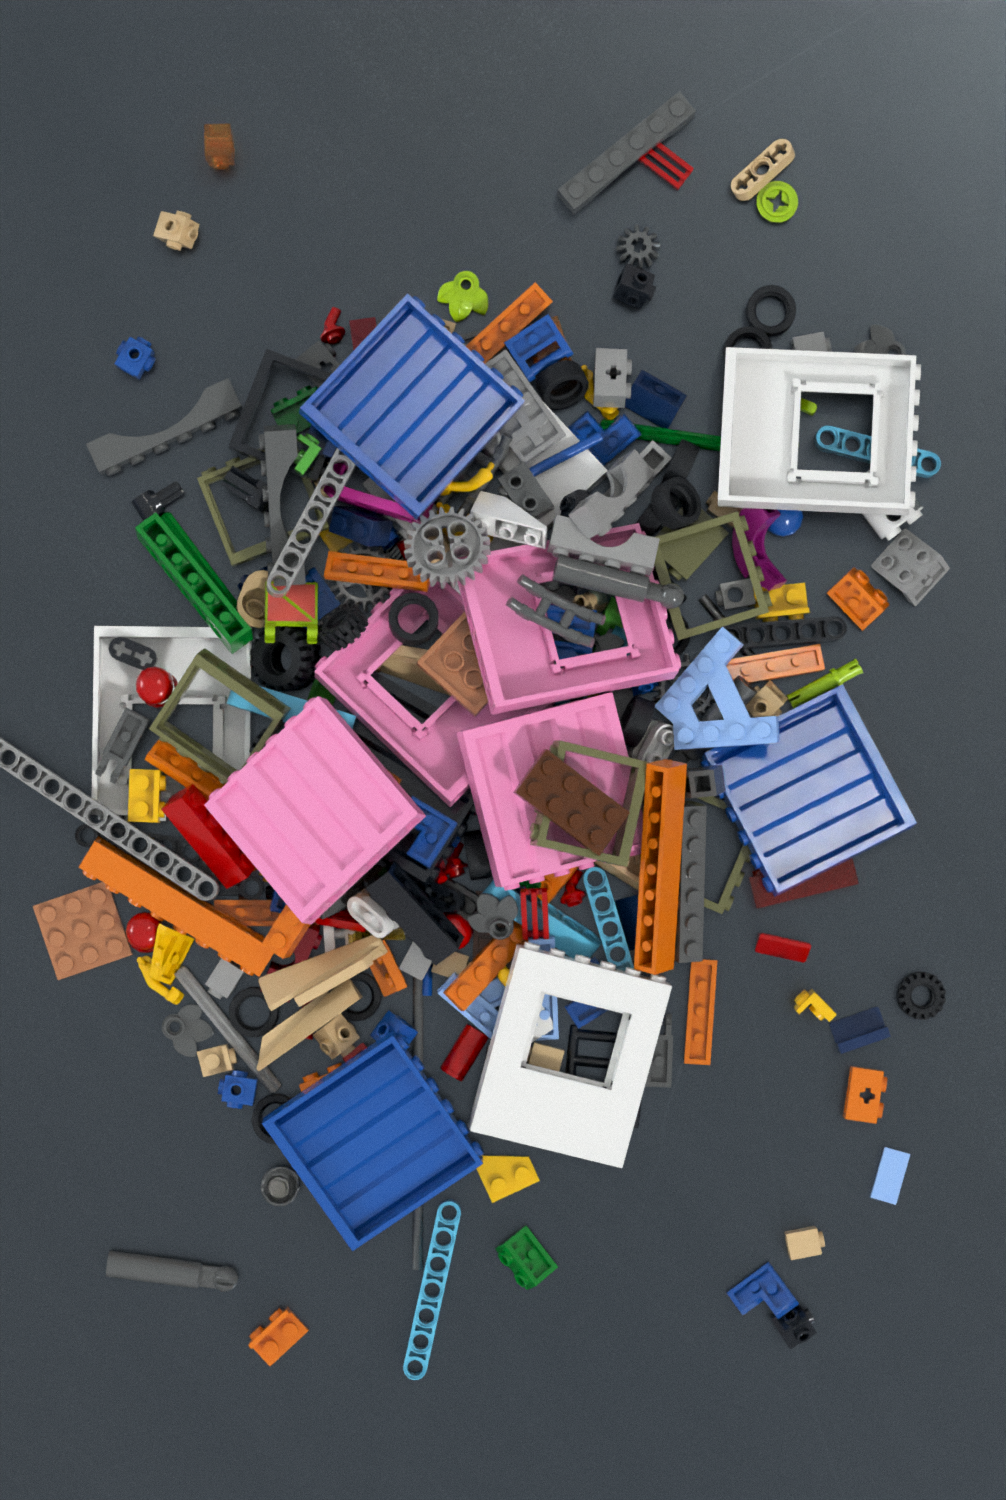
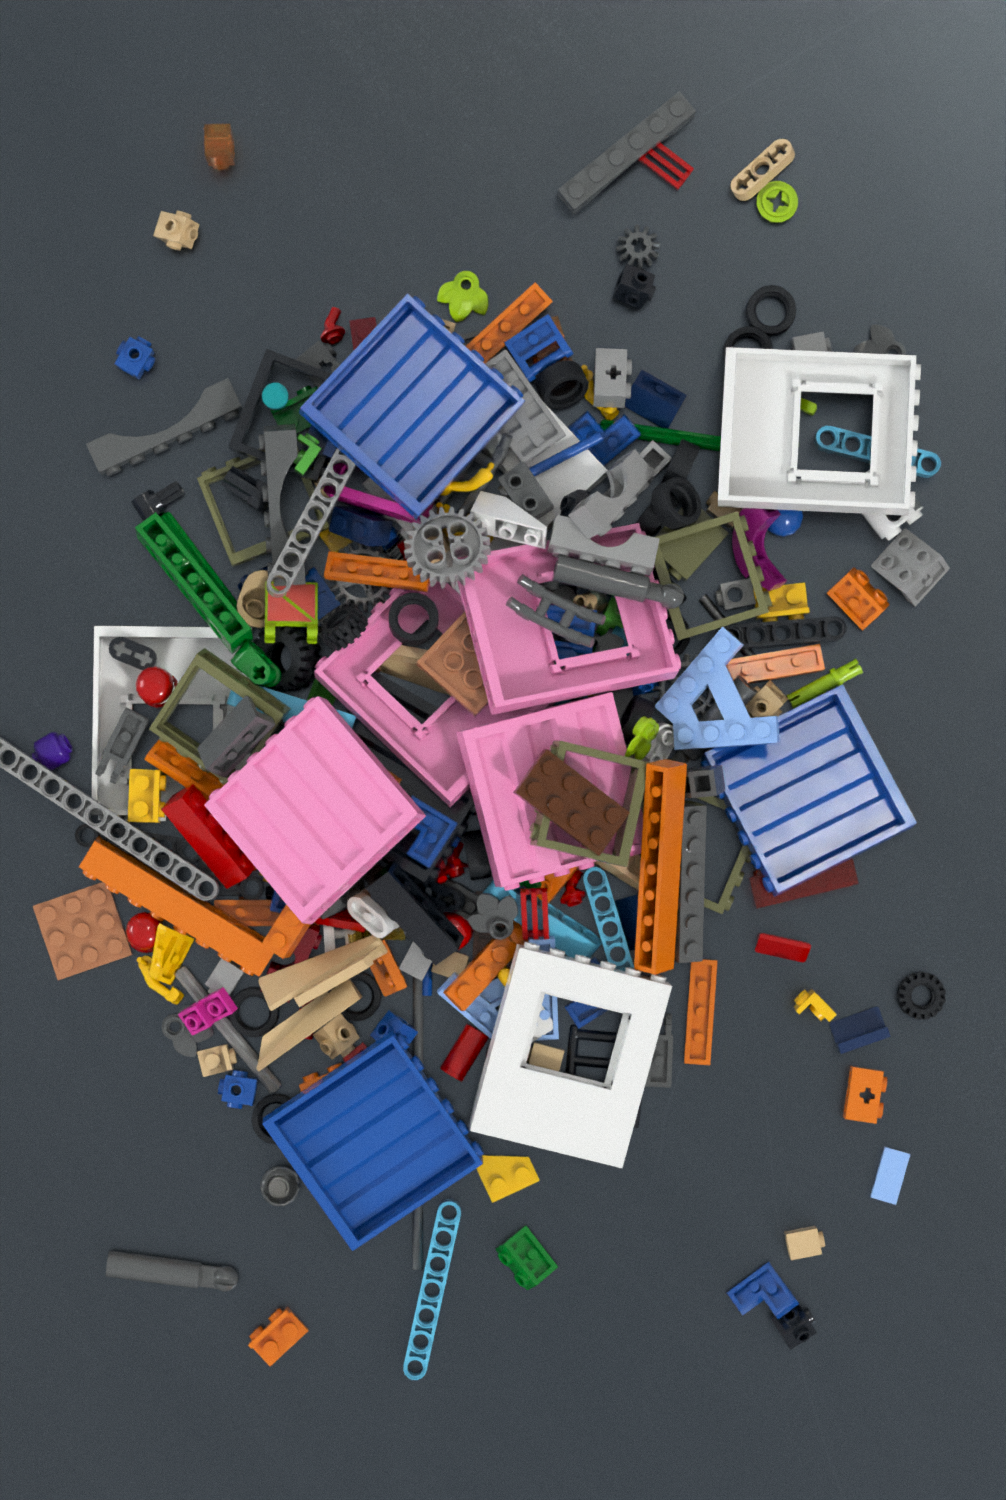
(52, 750): none -> dark purple head
(207, 1011): none -> dark pink slope
(234, 737): none -> dark grey panel
(256, 665): none -> green piece
(275, 396): none -> teal tile
(644, 731): none -> lime plate

